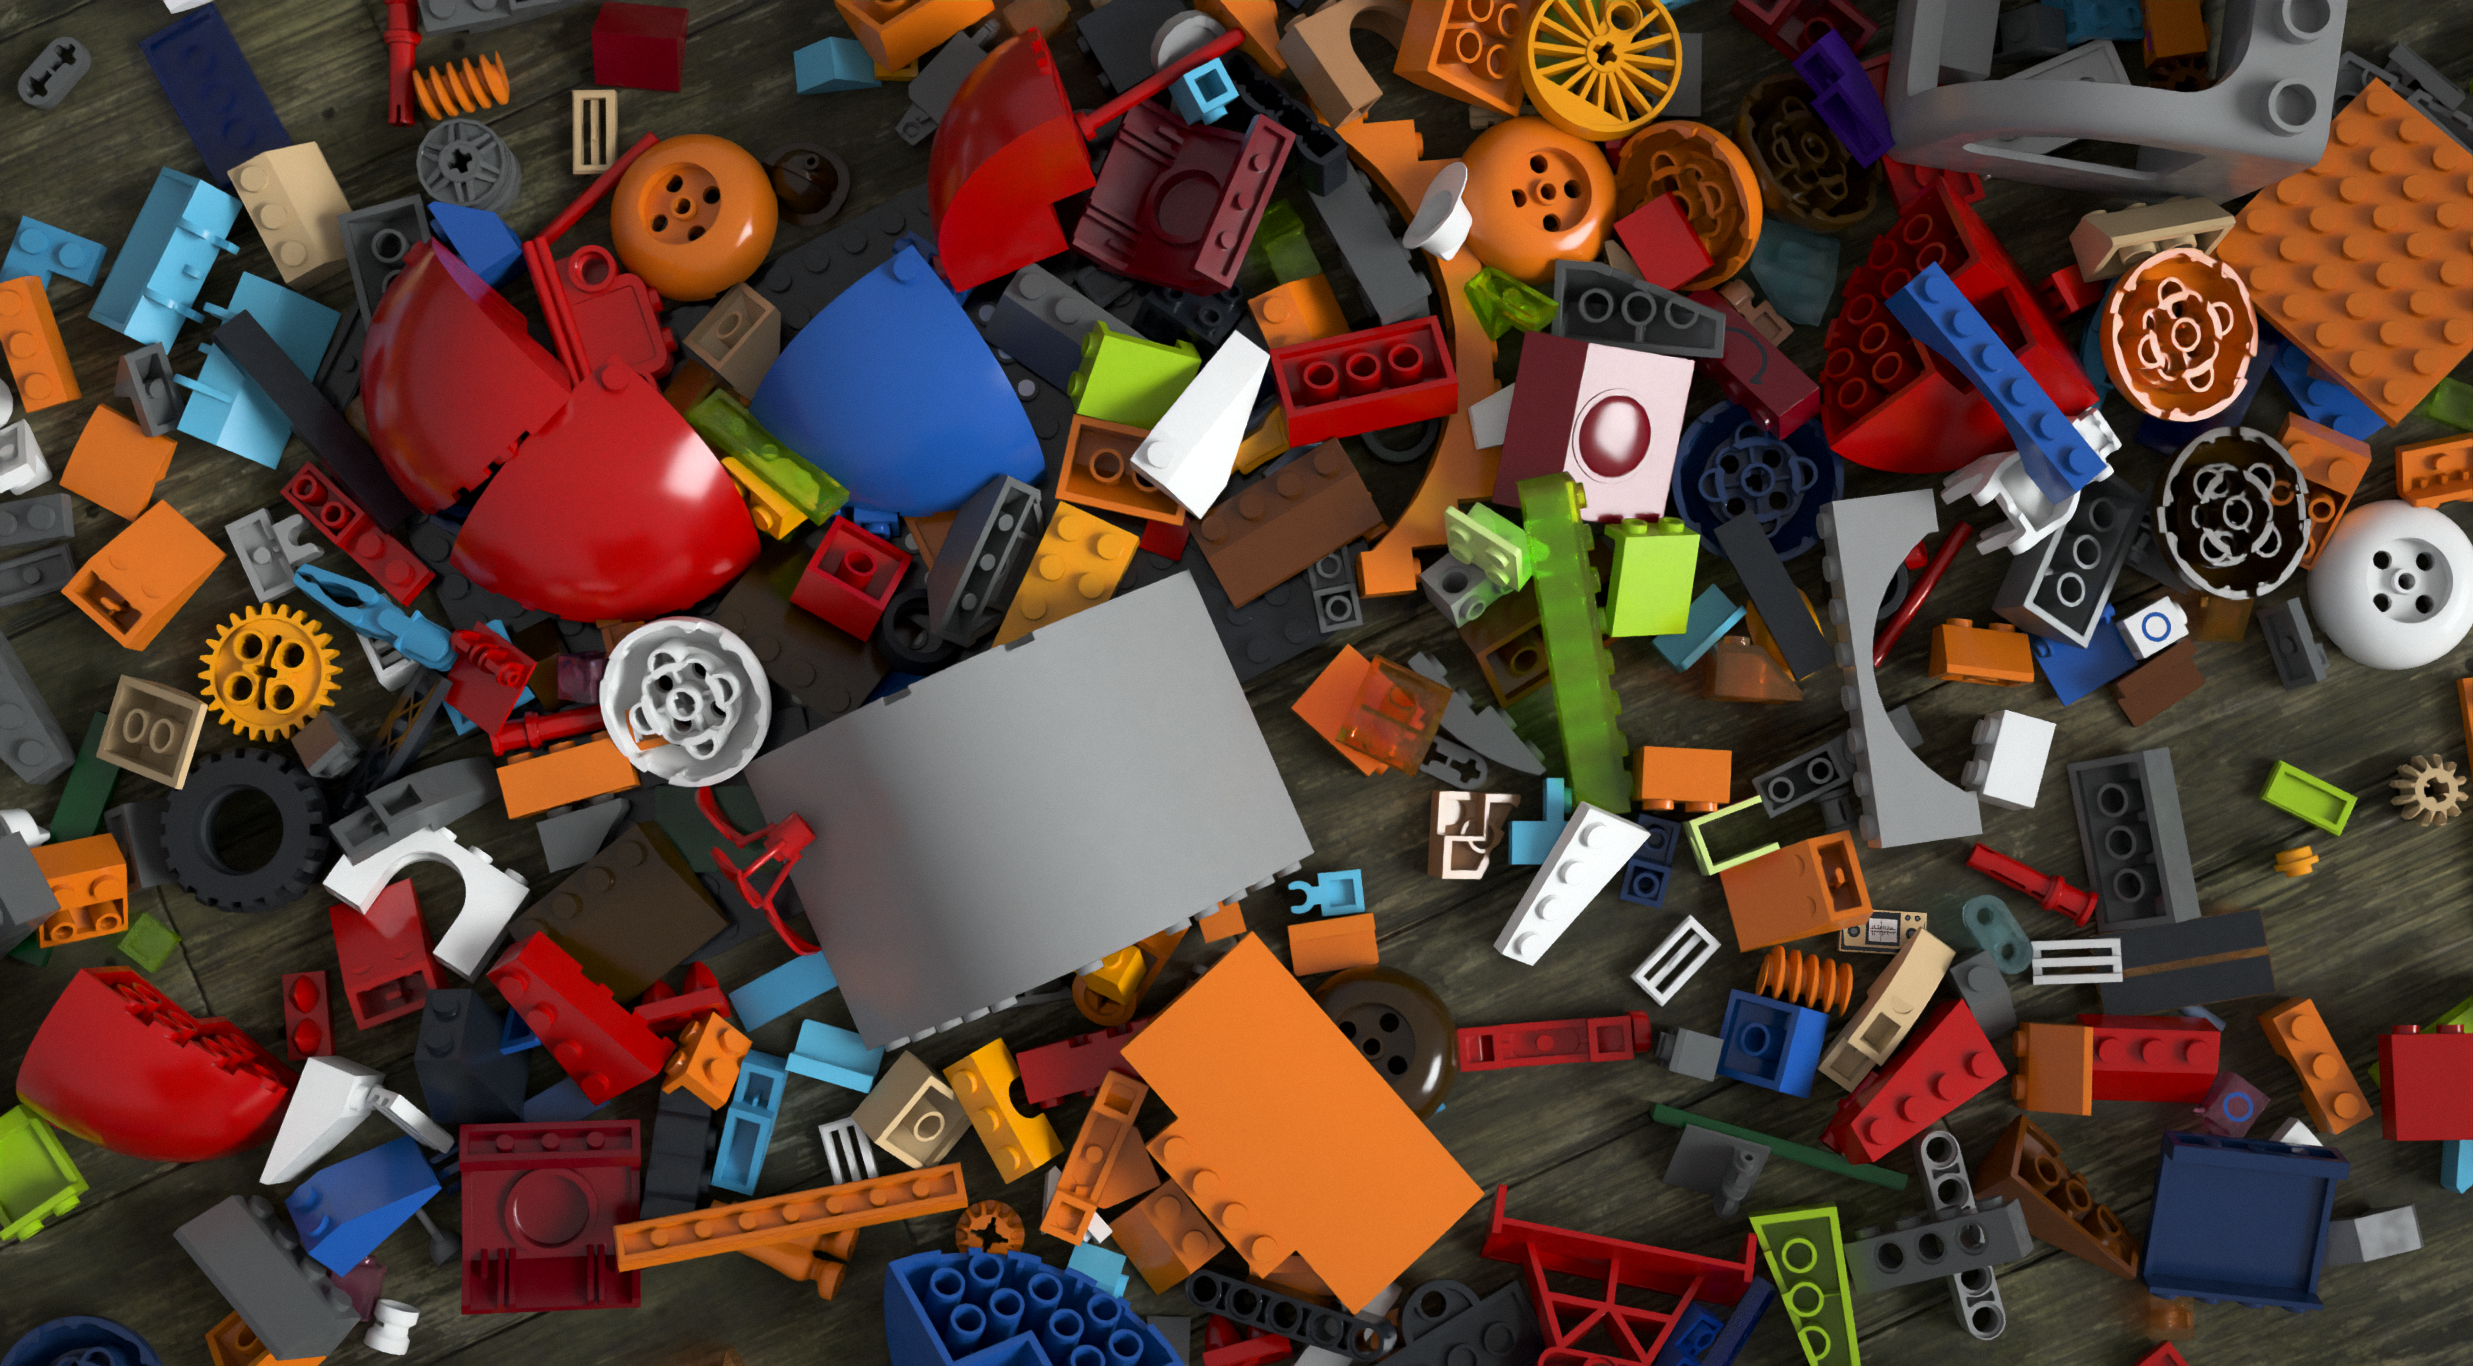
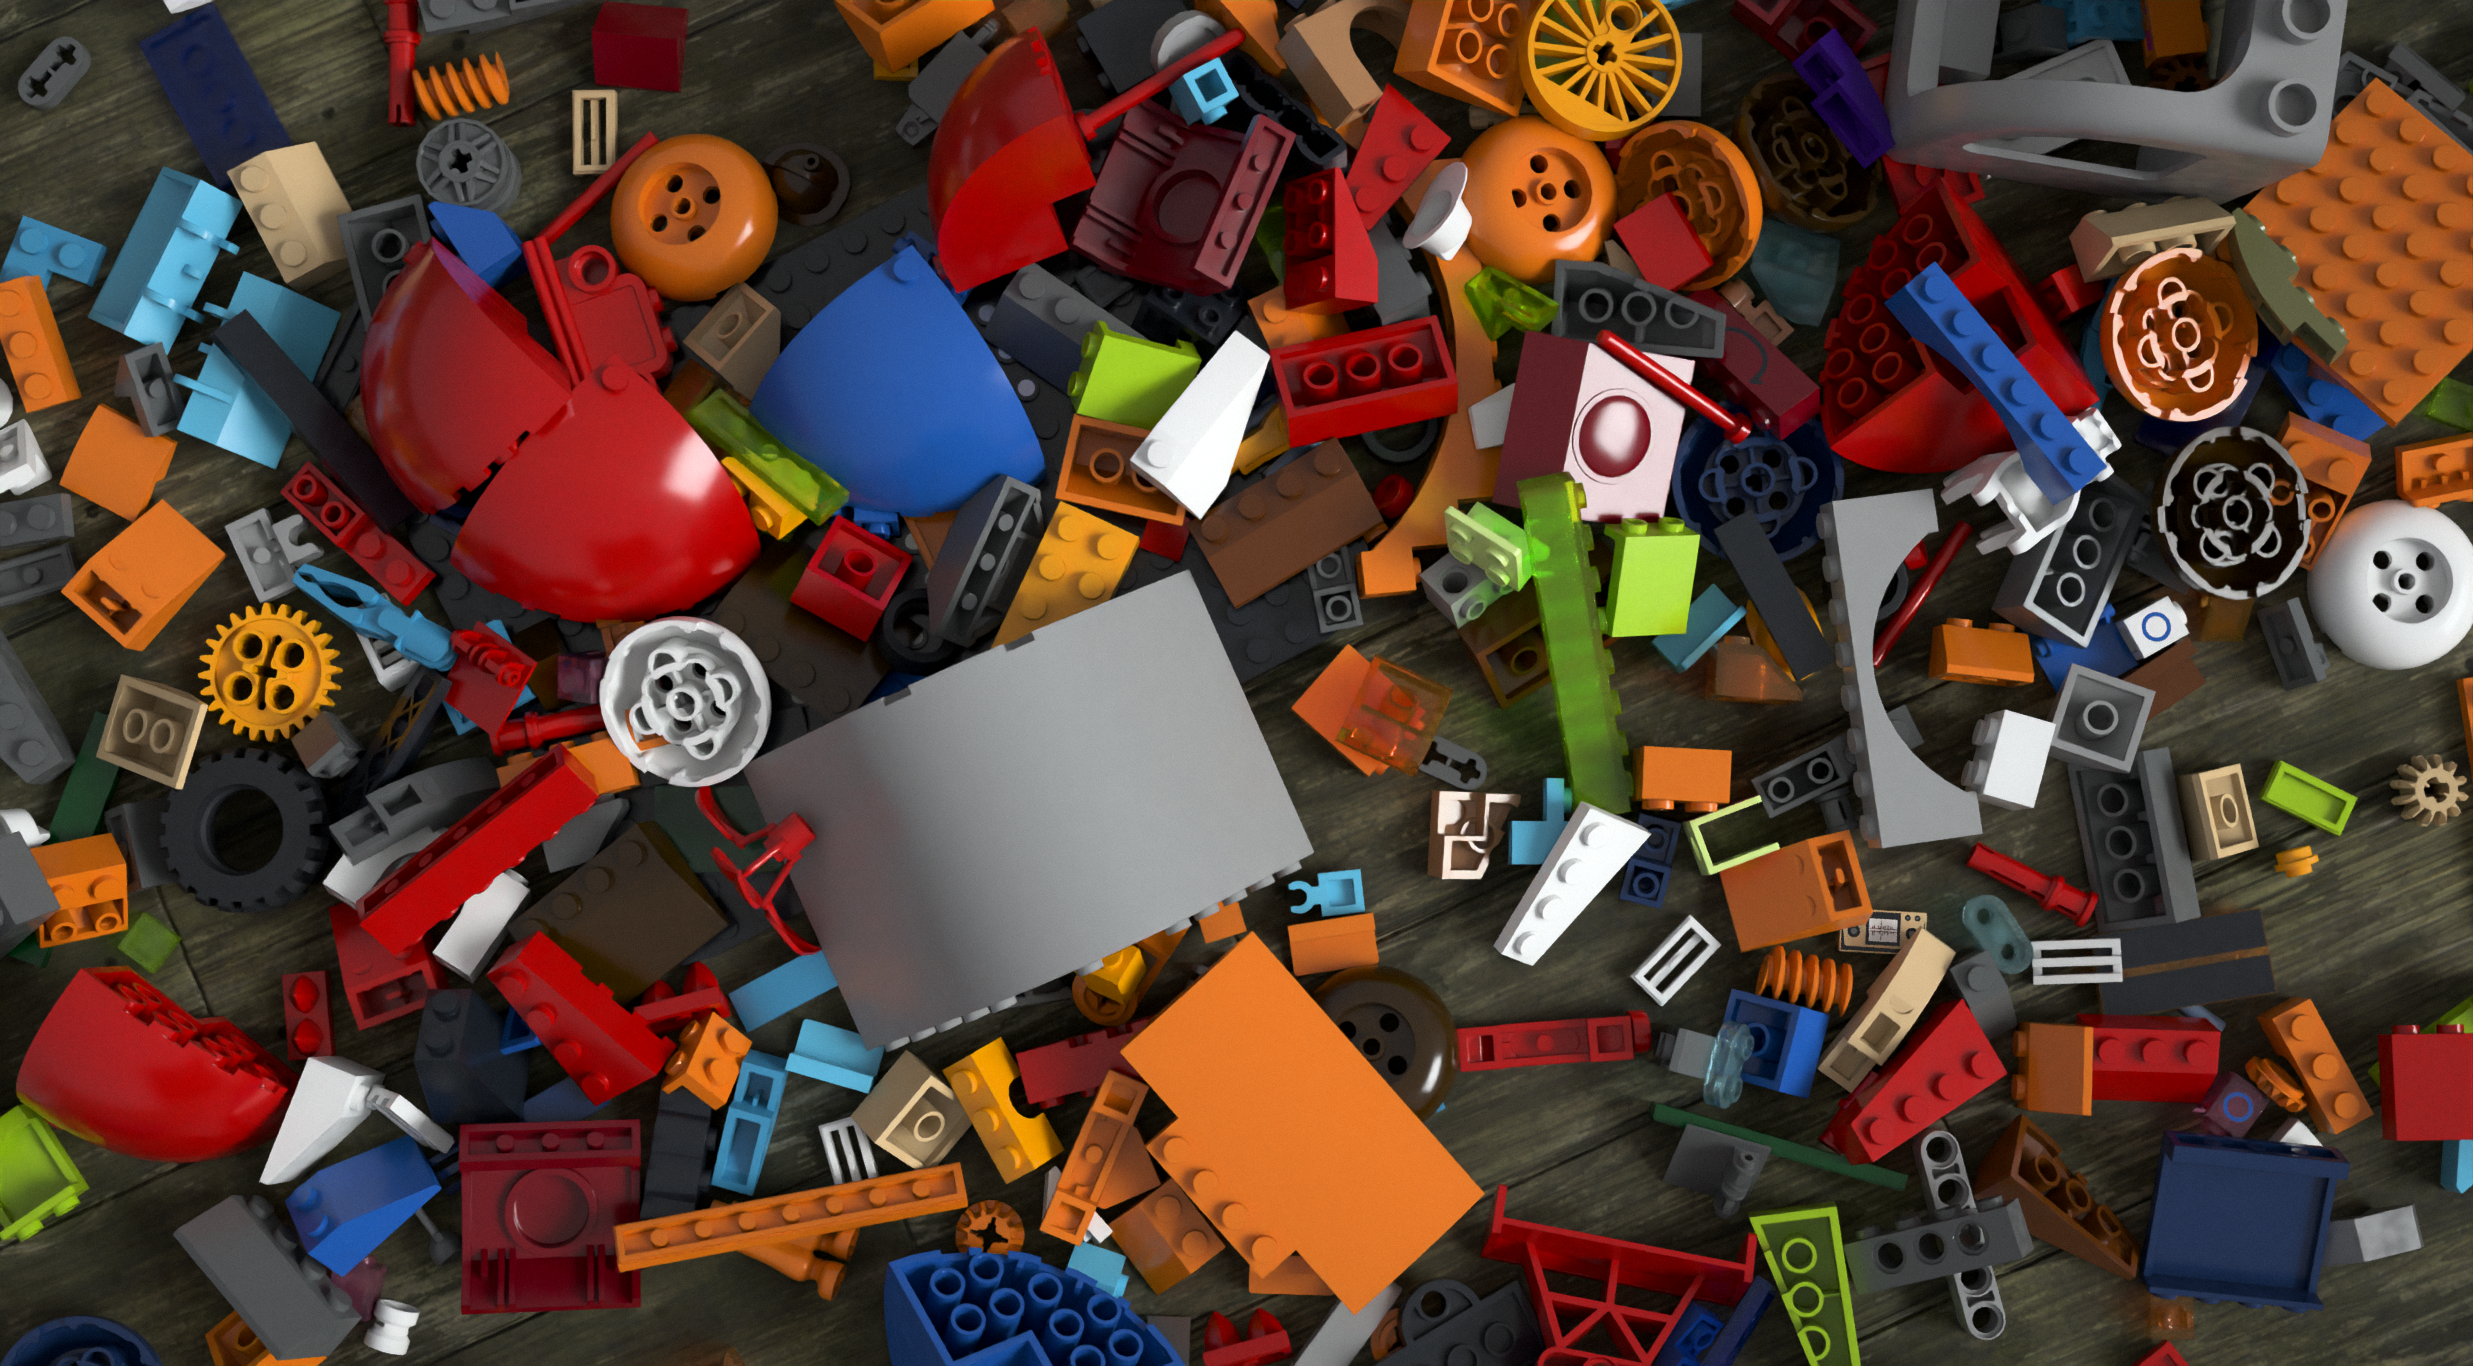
(477, 850): none -> red brick
(833, 66): medium azure slope -> none
(1270, 1316): black beam -> none
(1326, 247): none -> red slope
(1392, 155): none -> red wing
(1393, 495): none -> red tile
(1485, 734): dark grey slope -> none
(1723, 1078): none -> clear light blue plate
(1735, 426): none -> red bar
(2098, 720): none -> light grey slope
(2216, 812): none -> tan slope
(2267, 280): none -> olive slope
(2276, 1083): none -> orange gear

